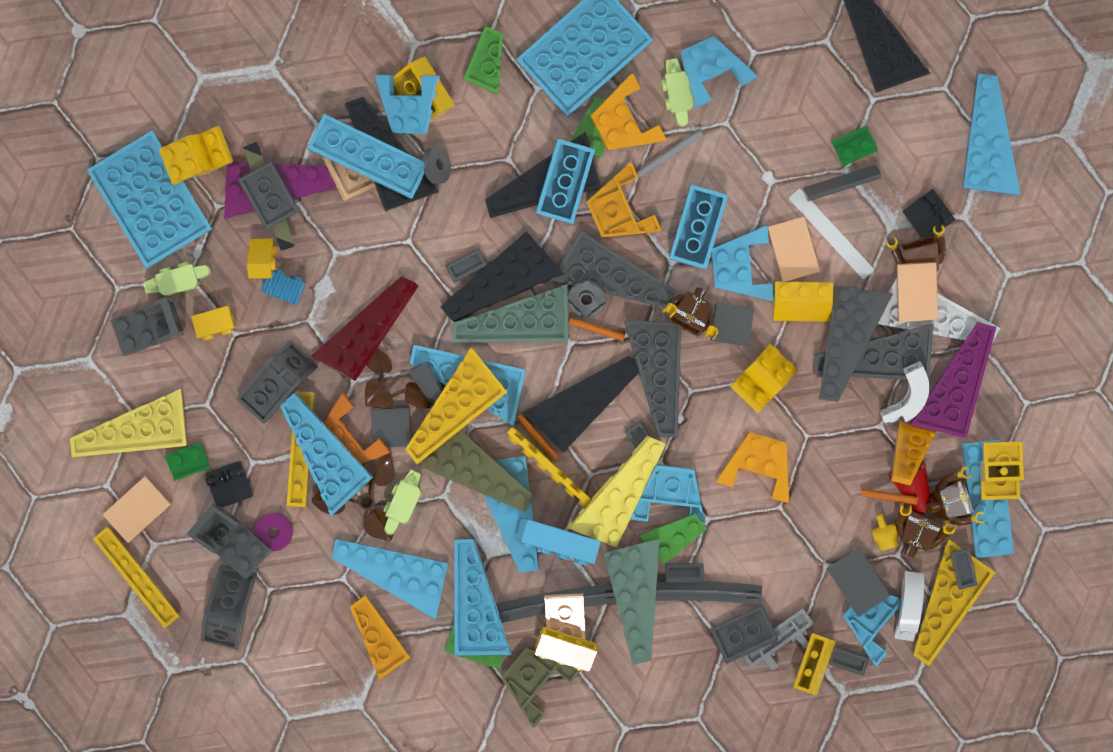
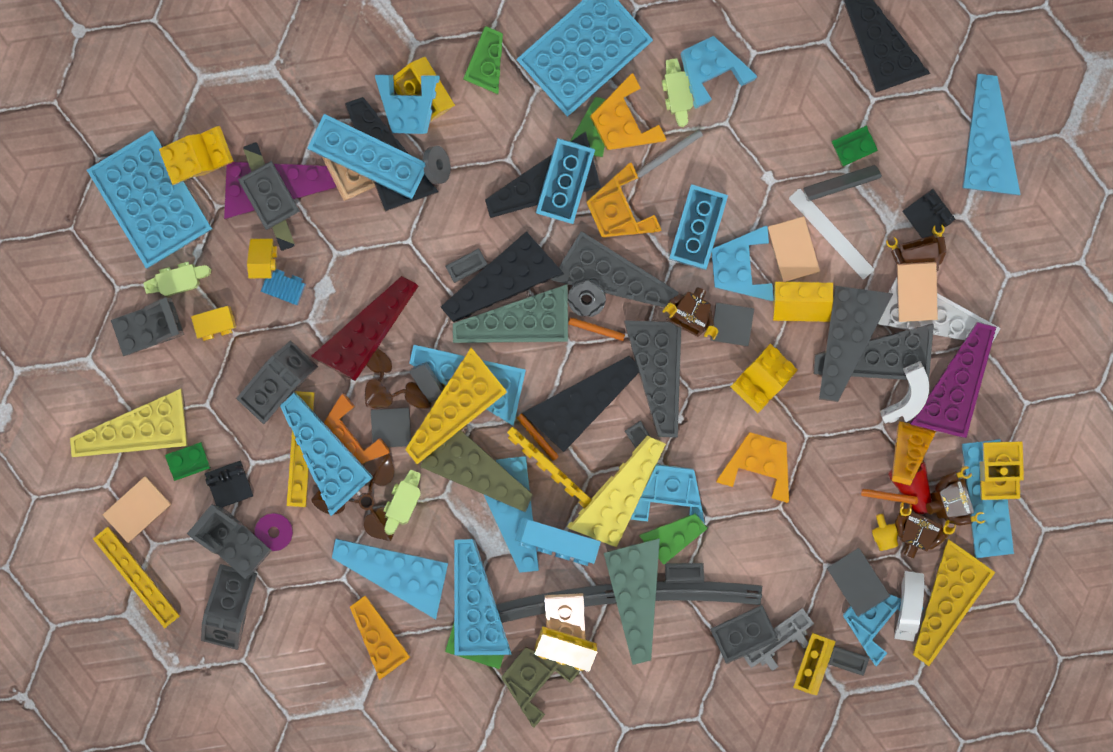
(963, 568): dark grey tile -> none

